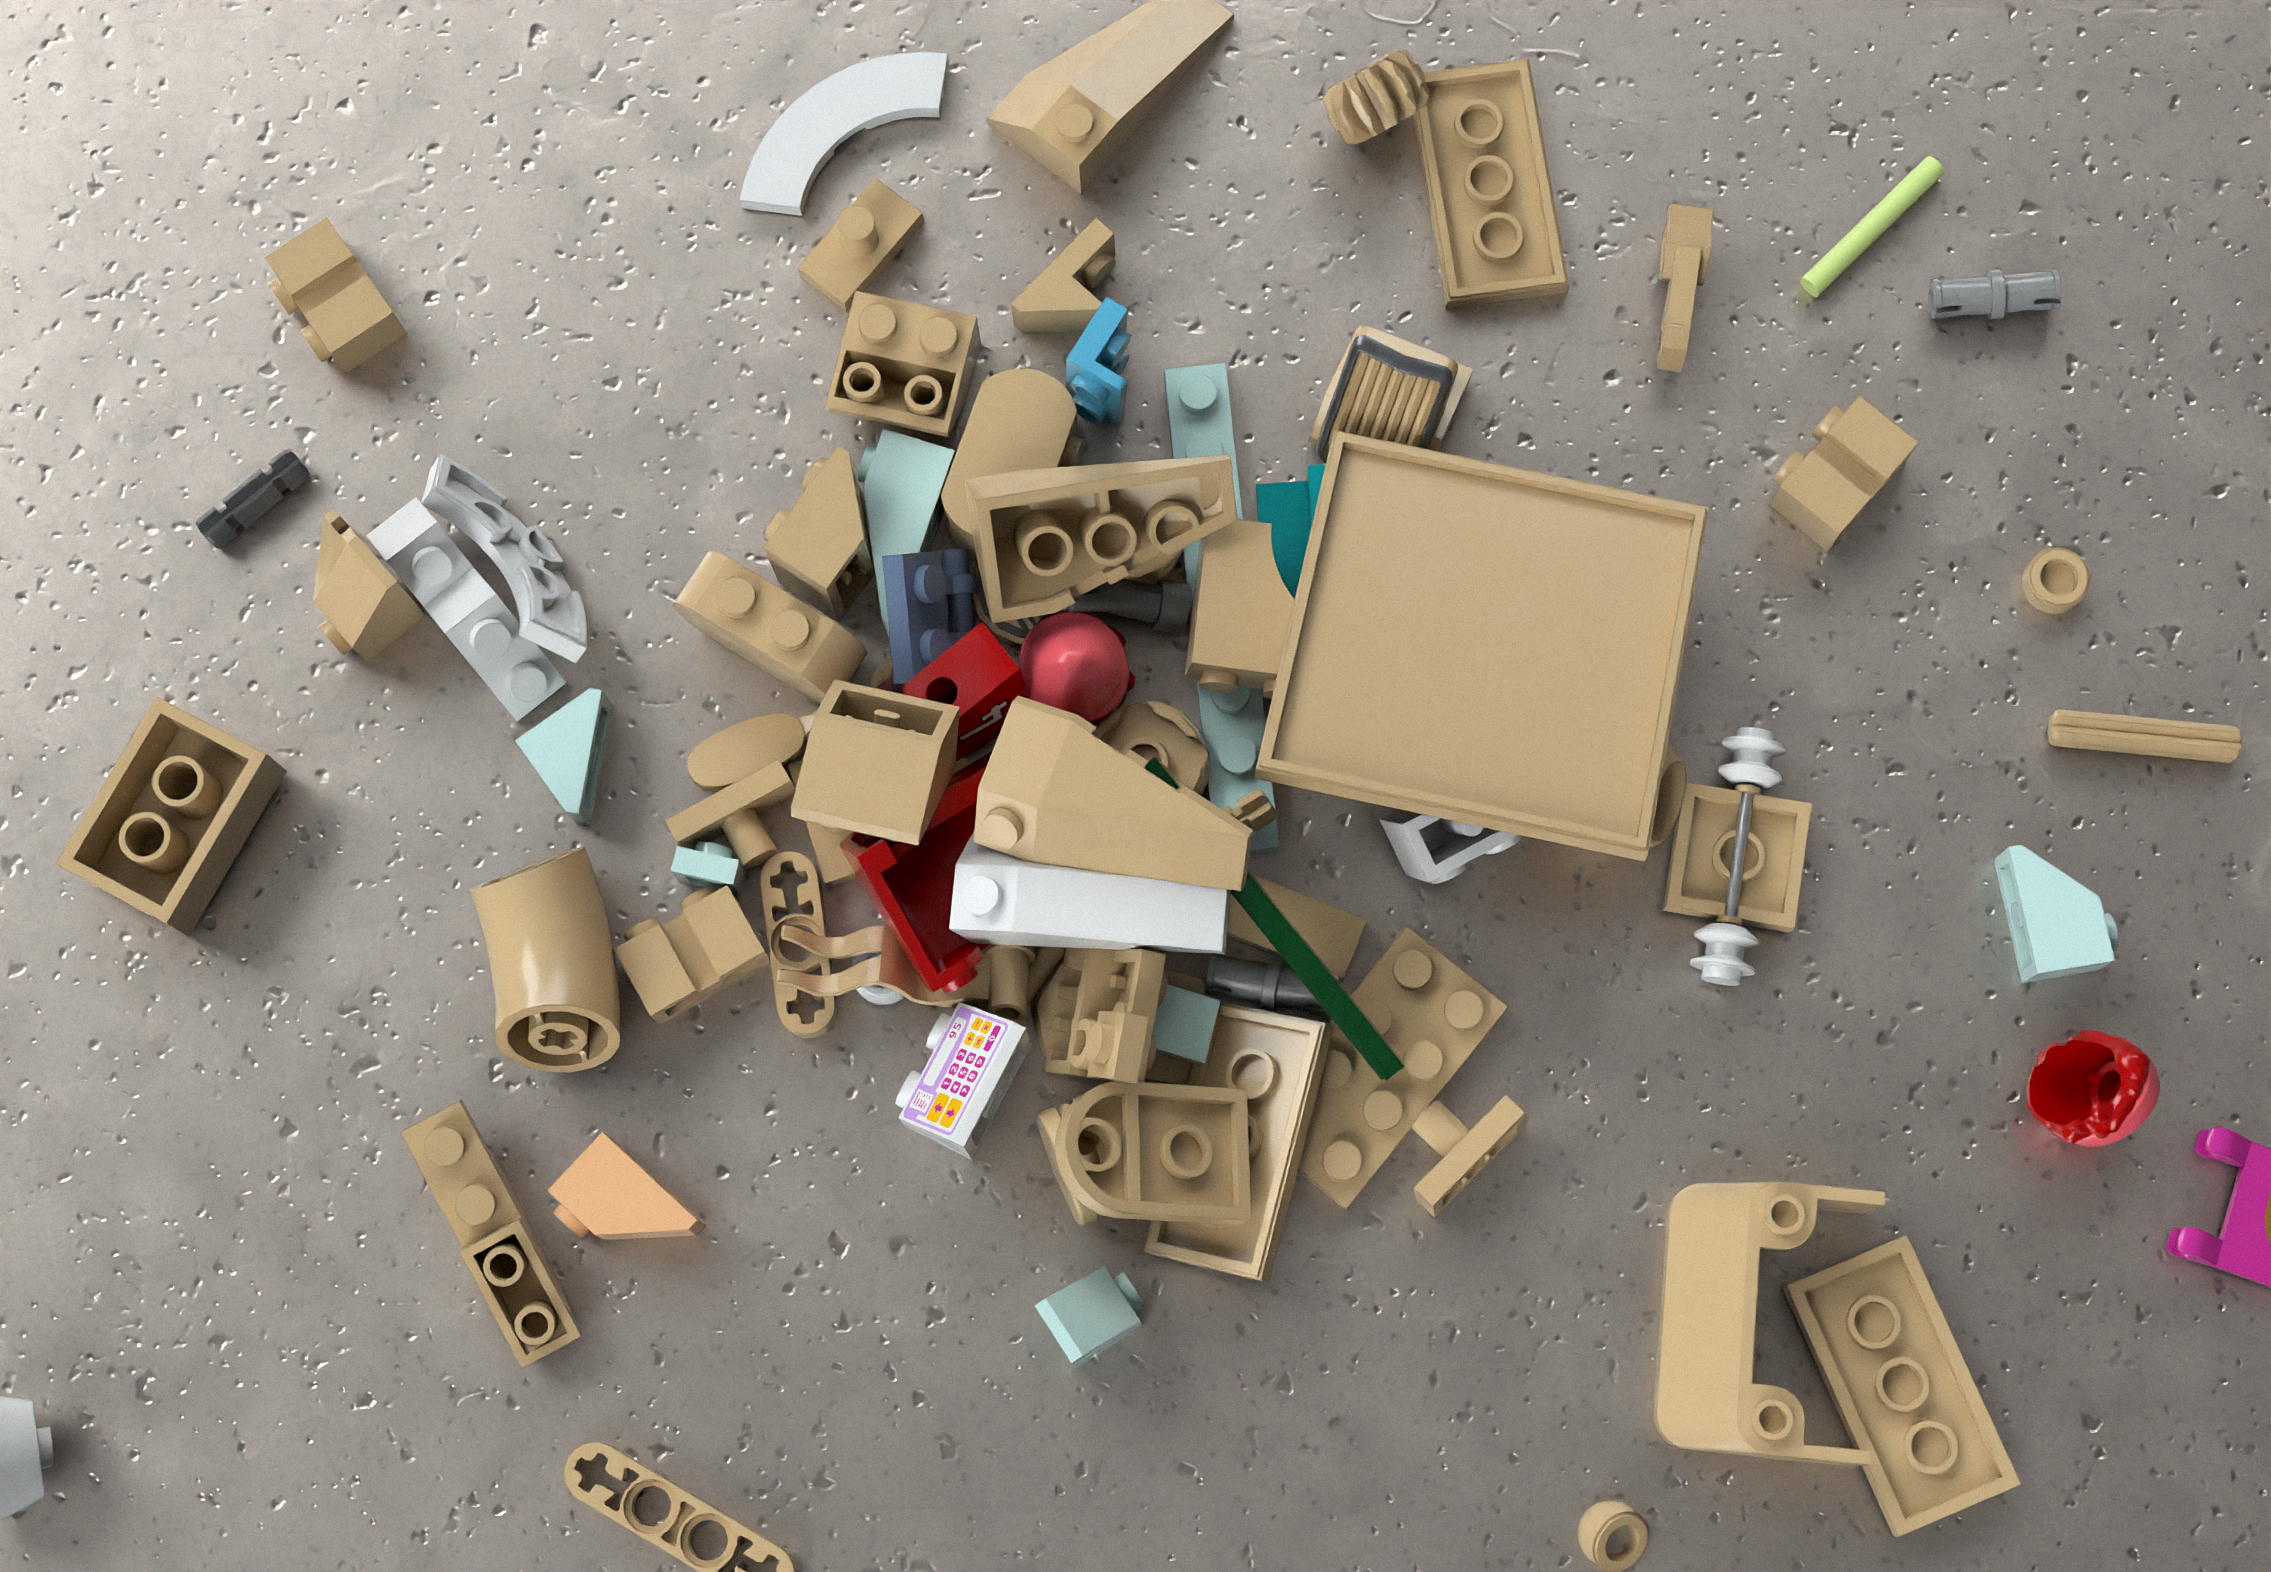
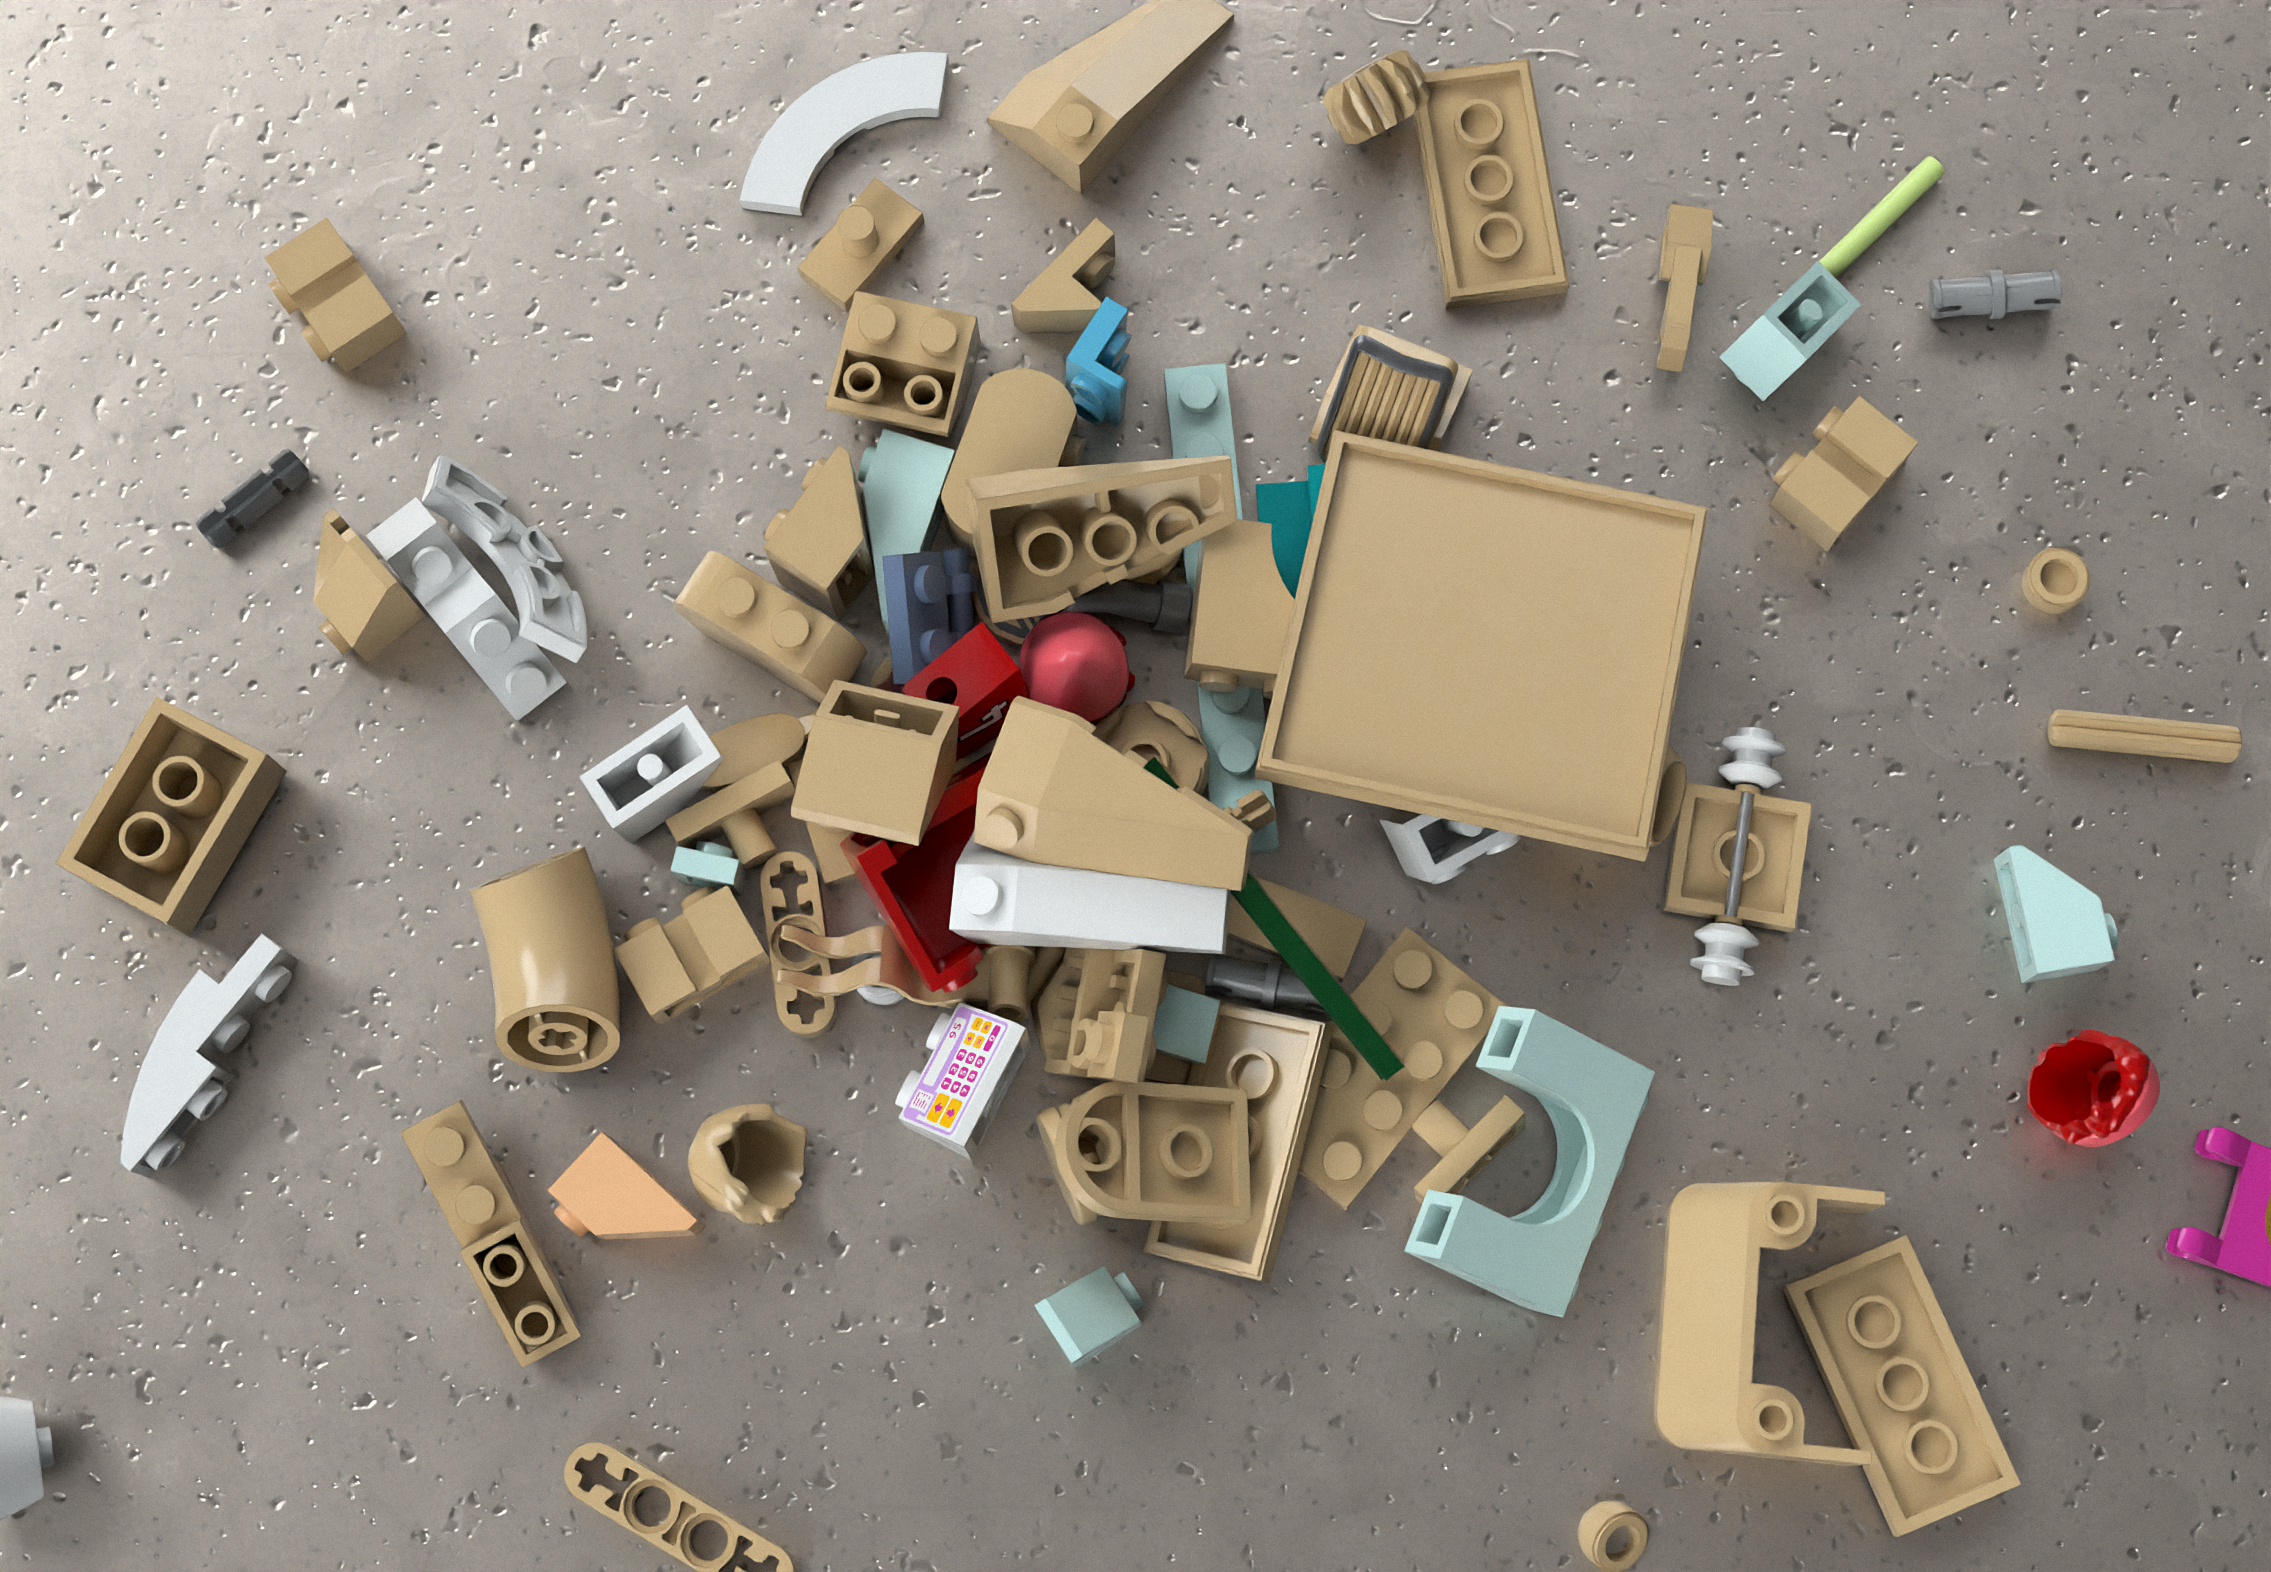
(180, 1070): none -> white slope
(570, 751): light aqua slope -> none
(653, 775): none -> white slope
(749, 1163): none -> tan hair
(1594, 1109): none -> light aqua arch
(1790, 331): none -> light aqua slope

